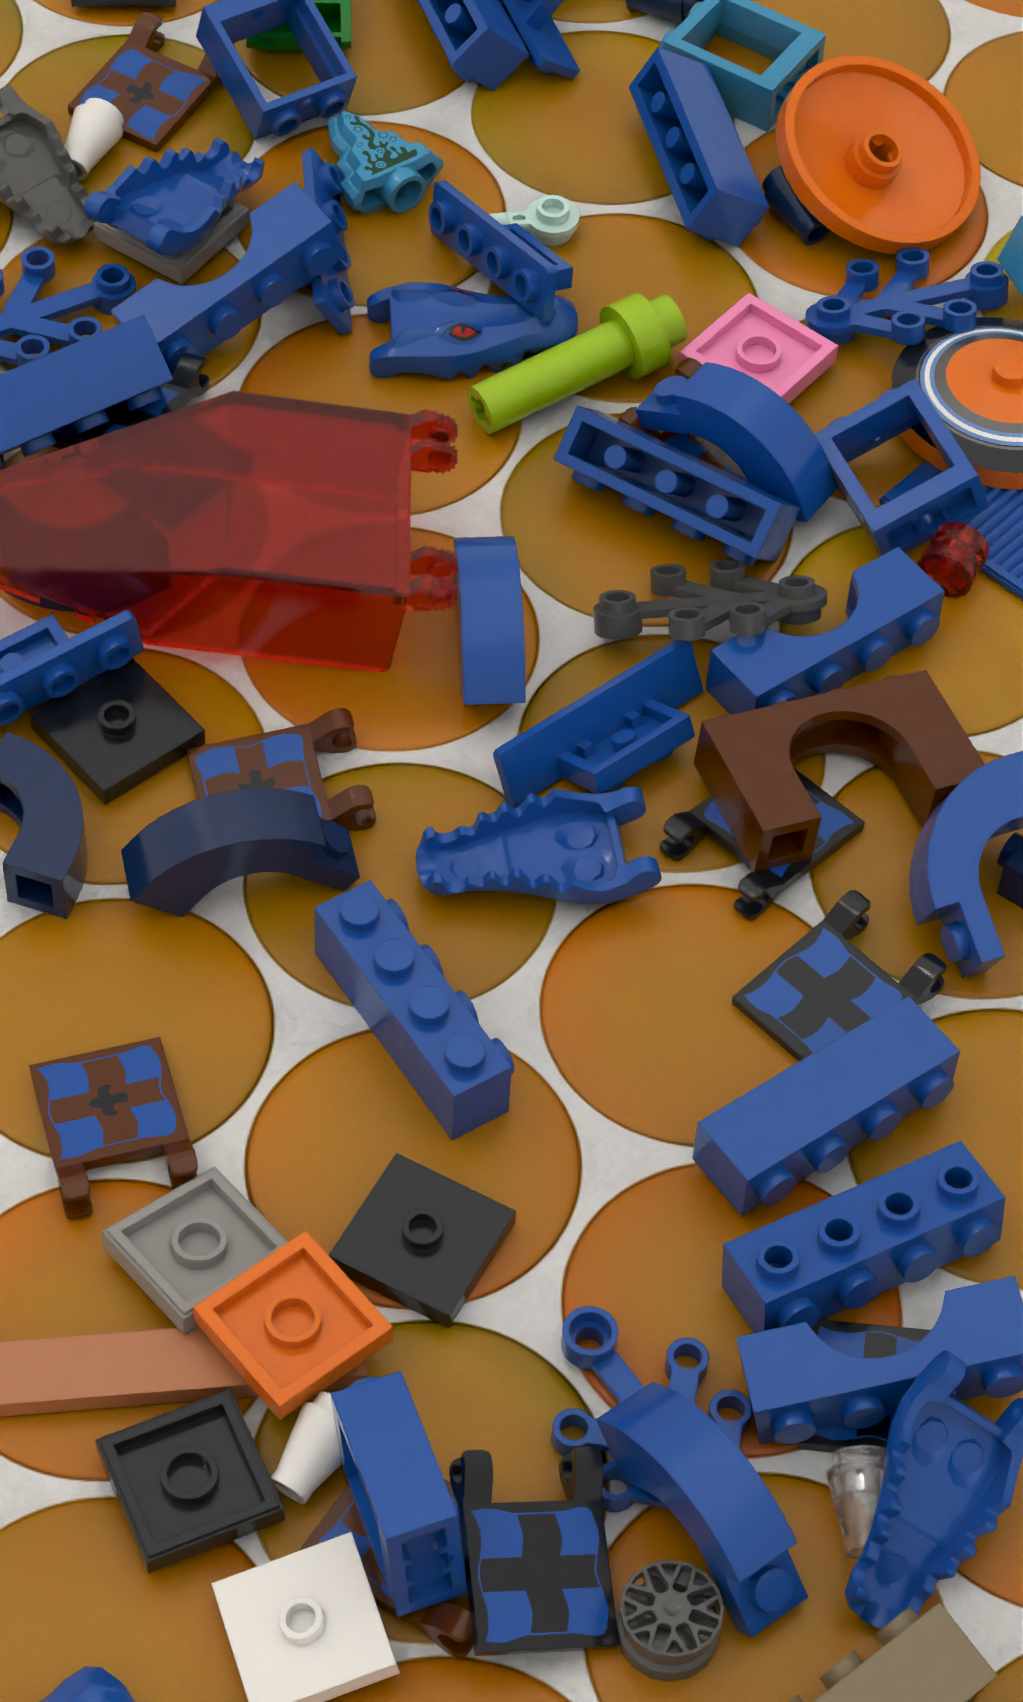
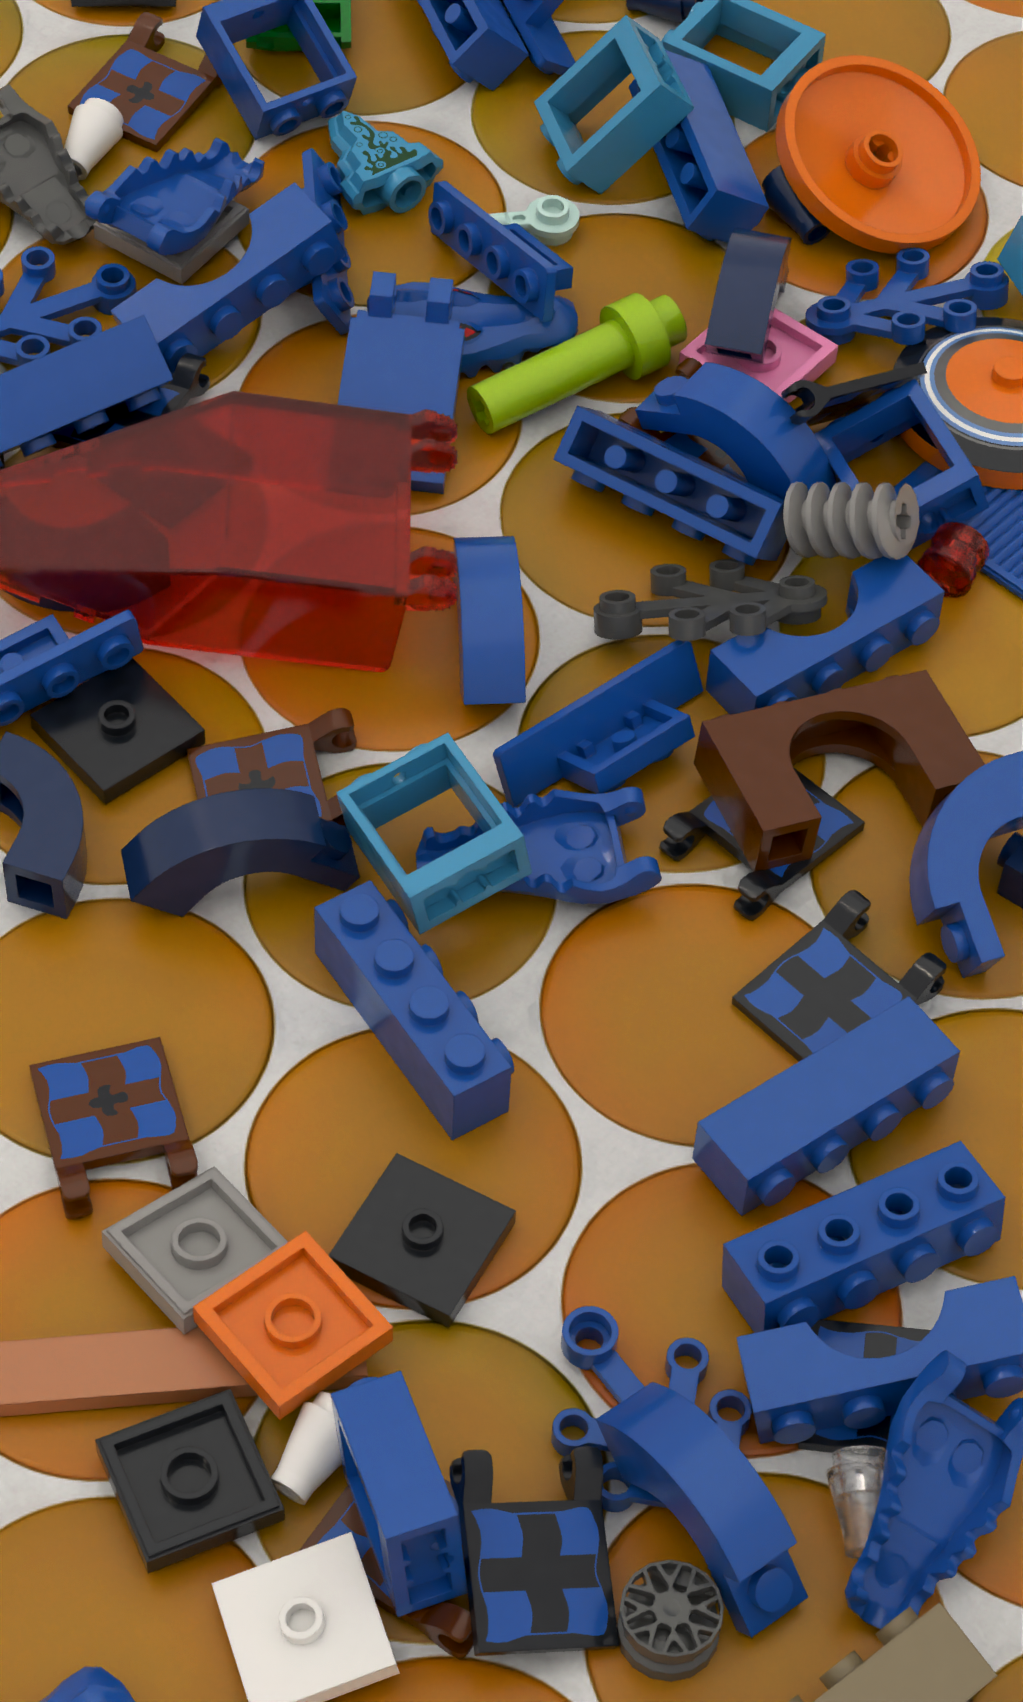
(405, 359): none -> blue tile
(457, 877): none -> dark azure window
(634, 127): none -> dark azure window
(747, 294): none -> dark blue arch
(836, 401): none -> black flag
(851, 521): none -> light grey piece

